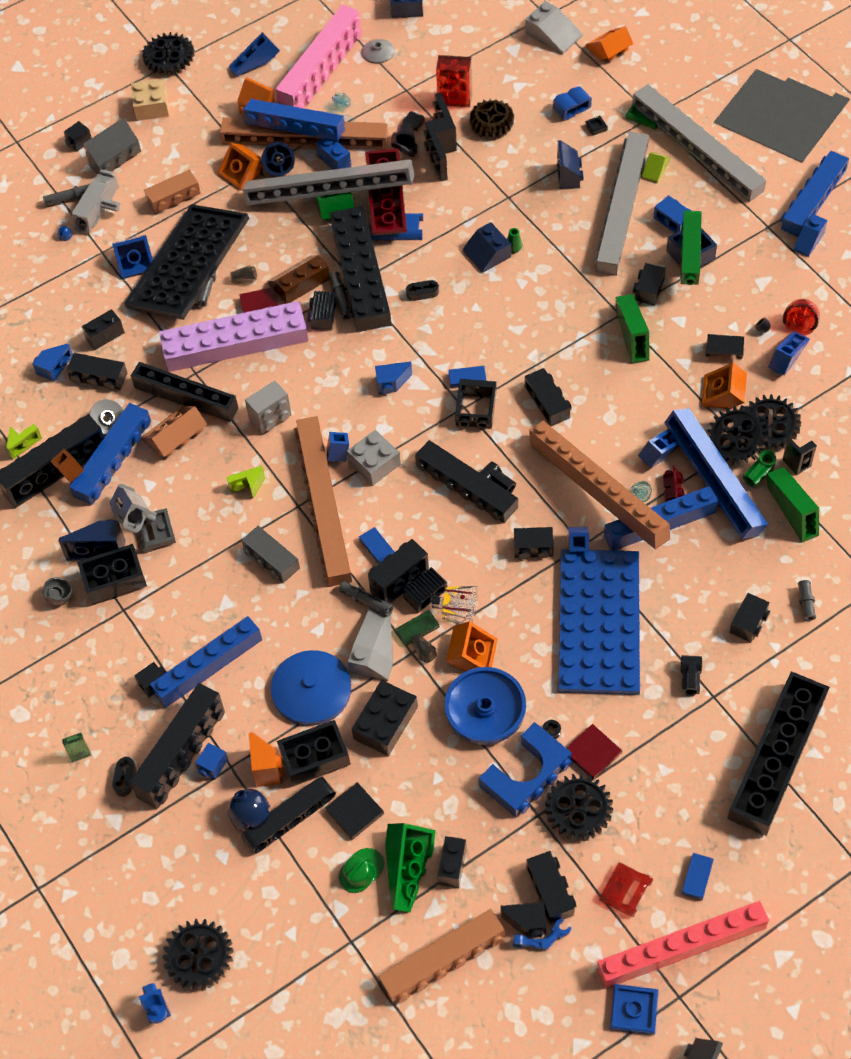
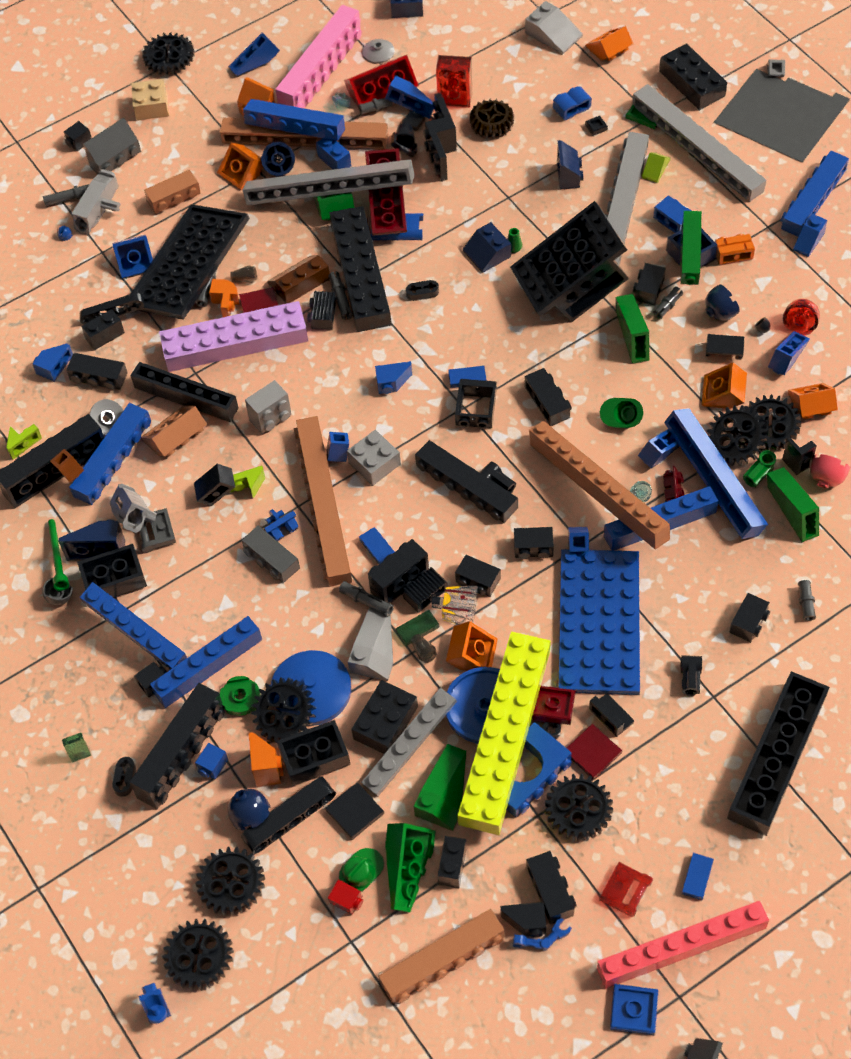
(60, 580): none -> green piece
(130, 304): none -> black beam
(132, 626): none -> blue brick
(214, 484): none -> black brick
(224, 293): none -> orange brick
(225, 898): none -> black gear
(239, 706): none -> green plate
(287, 521): none -> blue hips
(287, 693): none -> black gear
(345, 897): none -> red brick
(374, 105): none -> dark grey pin
(376, 81): none -> red slope
(407, 95): none -> blue slope
(409, 741): none -> light grey plate
(443, 790): none -> green wedge
(478, 573): none -> black brick
(504, 734): none -> neon yellow brick
(554, 705): none -> dark red tile
(573, 265): none -> black wedge
(610, 714): none -> black panel
(621, 412): none -> green piece
(668, 302): none -> dark grey pin
(693, 76): none -> black brick
(720, 304): none -> dark blue cylinder
(734, 248): none -> orange brick
(776, 68): none -> light grey slope
(814, 400): none -> orange slope
(828, 471): none -> coral cylinder

